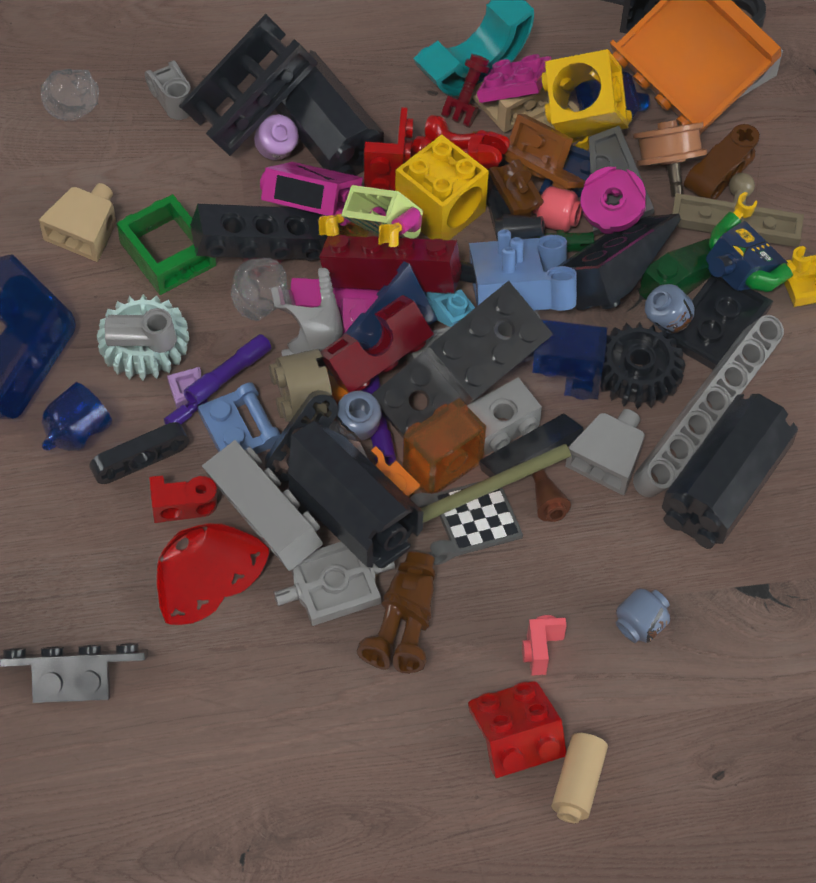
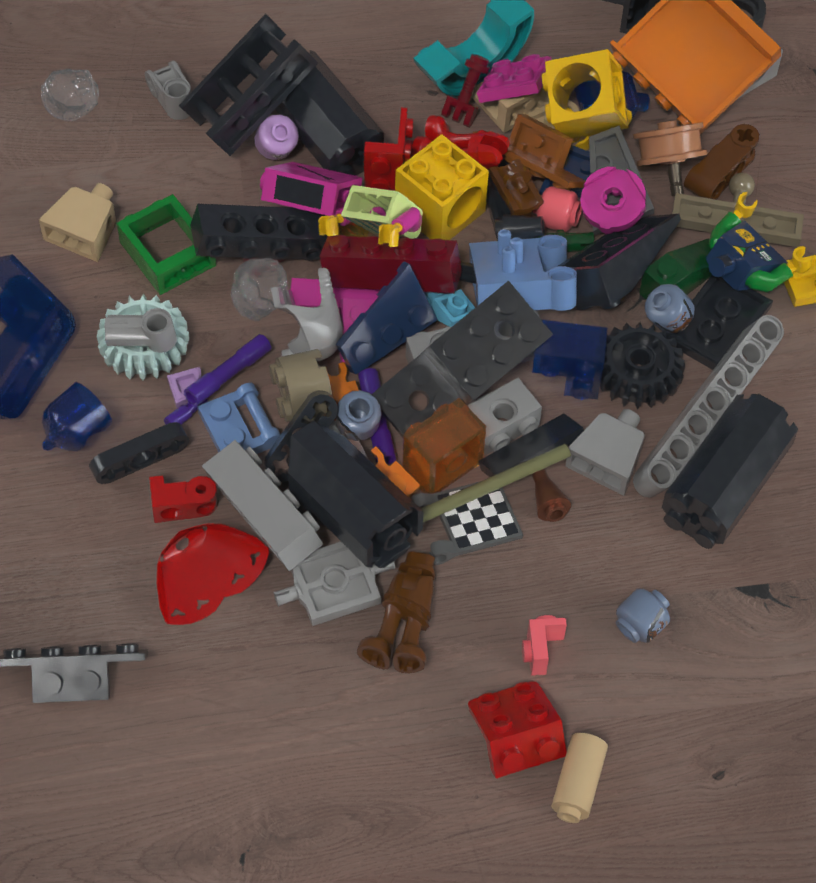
(402, 332): dark red arch -> none

